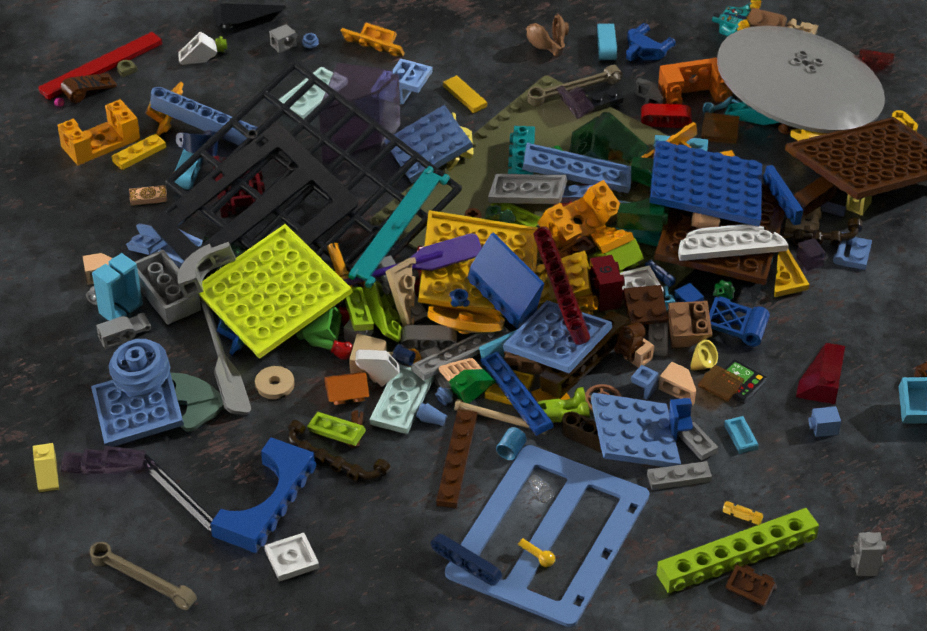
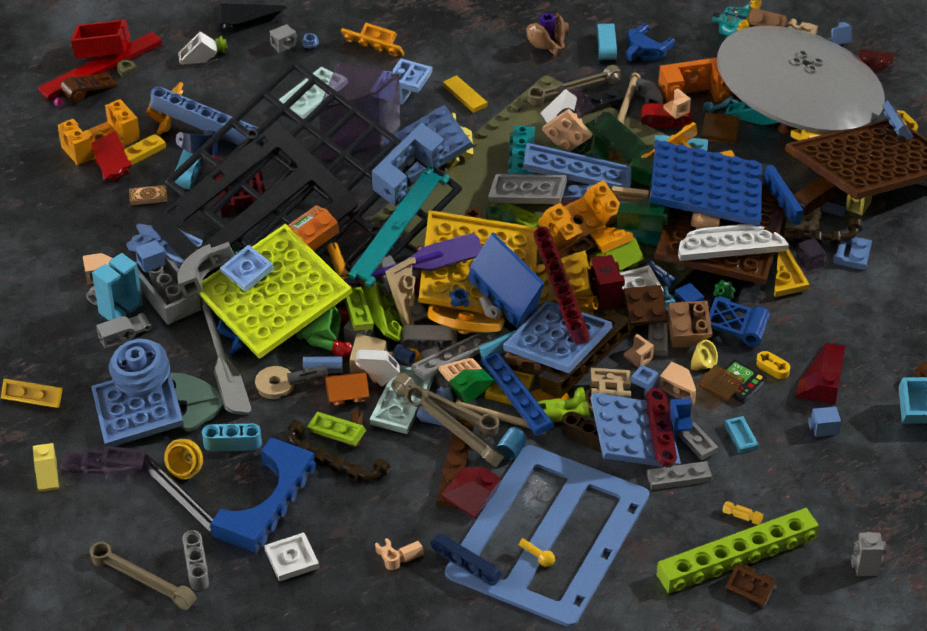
(31, 393): none -> yellow plate
(100, 39): none -> red piece
(111, 156): none -> red piece
(150, 255): none -> medium blue brick
(178, 459): none -> yellow piece
(195, 560): none -> light grey beam
(231, 437): none -> medium azure beam
(247, 268): none -> light blue plate
(315, 227): none -> orange slope
(319, 371): none -> dark grey pin
(333, 364): none -> medium blue axle
(394, 558): none -> light nougat bar
(404, 382): none -> dark tan piece
(420, 144): none -> medium blue plate
(472, 489): none -> dark red slope
(486, 451): none -> dark tan piece
(490, 310): none -> light grey arm
(548, 23): none -> dark purple axle
(564, 100): none -> white slope
(567, 130): none -> light nougat plate
(610, 378): none -> tan plate
(630, 194): none -> tan tile
(630, 340): reddish brown piece -> none
(634, 76): none -> tan bar
(661, 427): none -> dark red piece
(678, 106): none -> light nougat panel
(773, 365): none -> yellow beam
(841, 34): none -> medium blue panel
(896, 121): none -> medium blue plate

